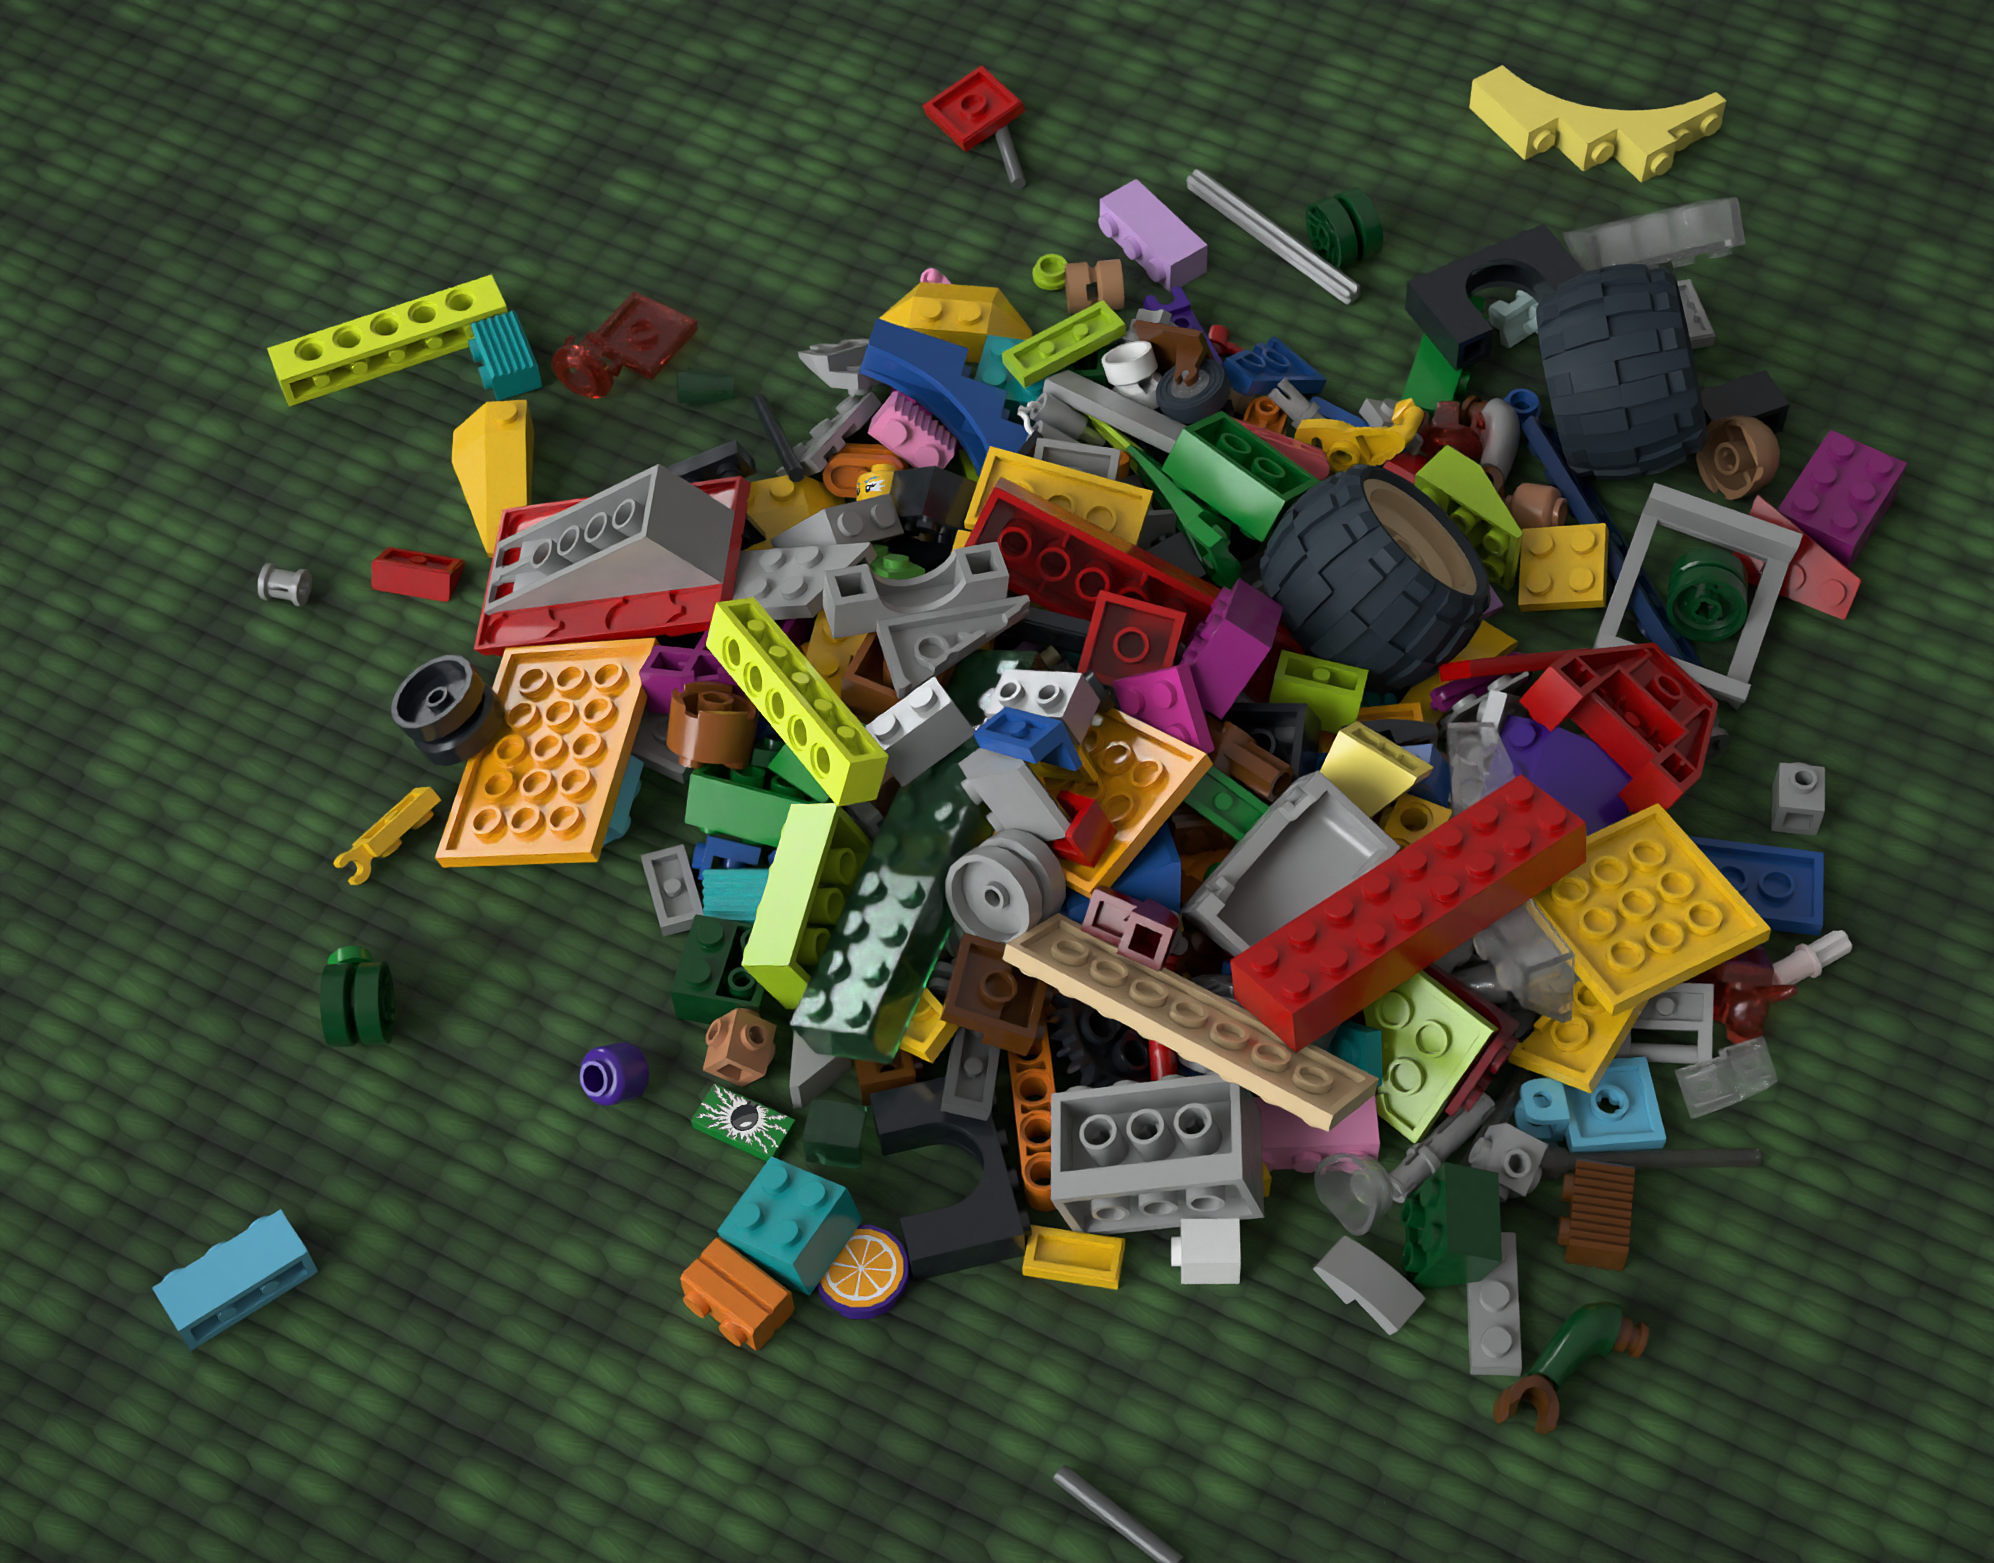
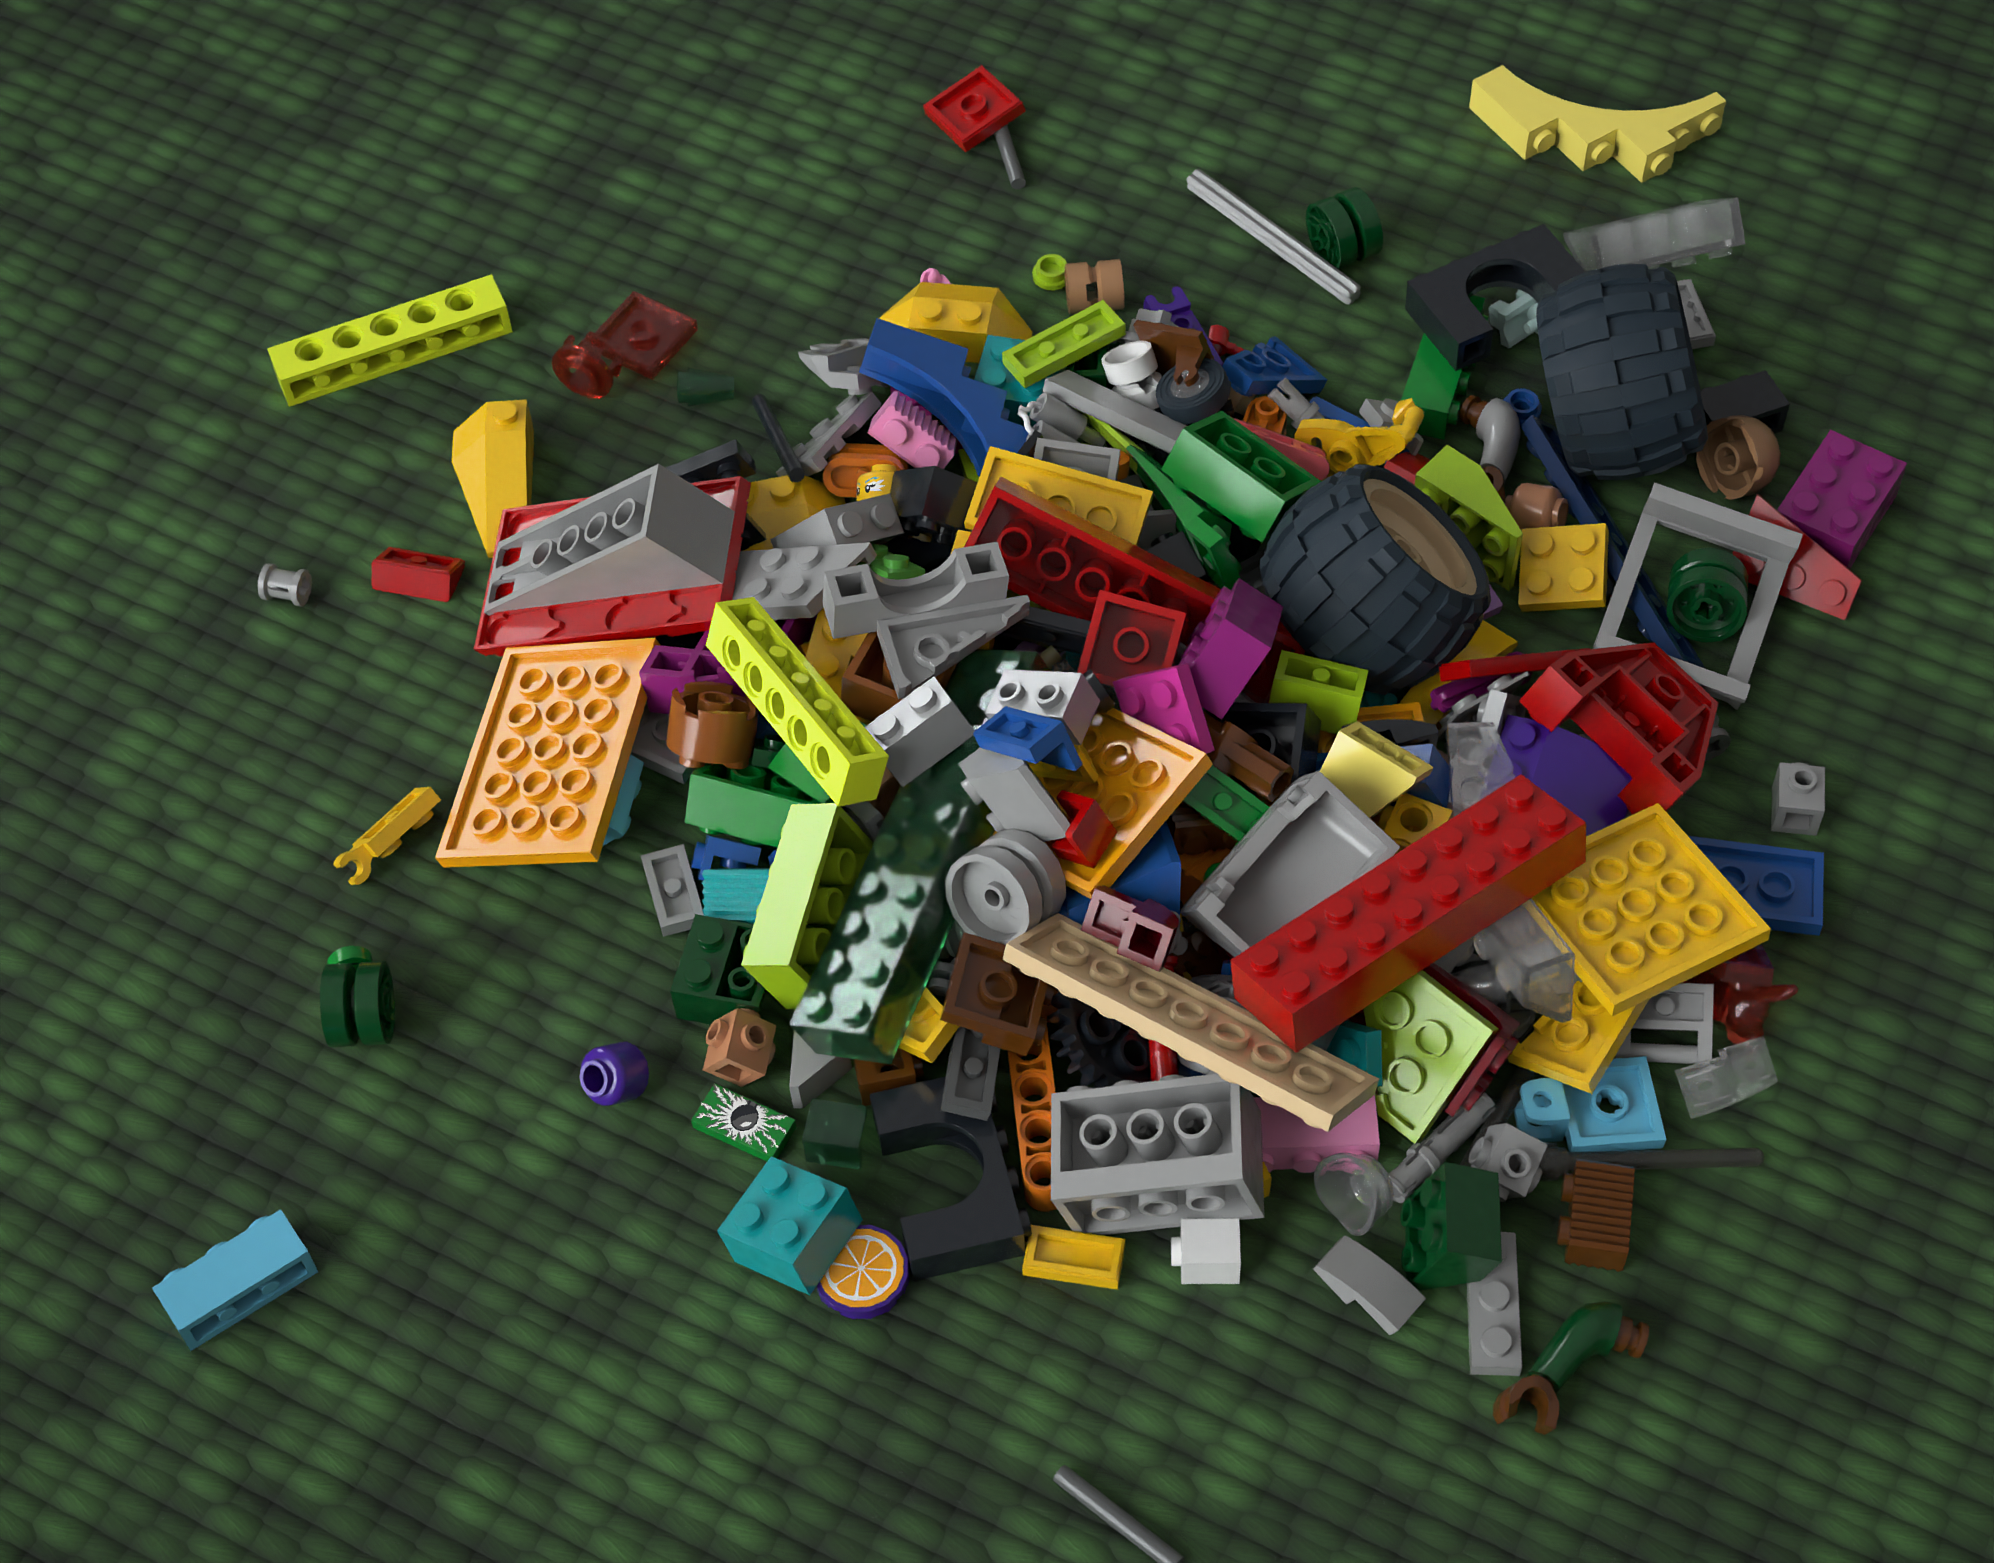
(447, 710): black wheel -> none
(505, 355): teal brick -> none
(736, 1295): orange brick -> none
(1153, 235): lavender brick -> none
(1447, 431): clear red piece -> none
(1811, 958): white axle -> none

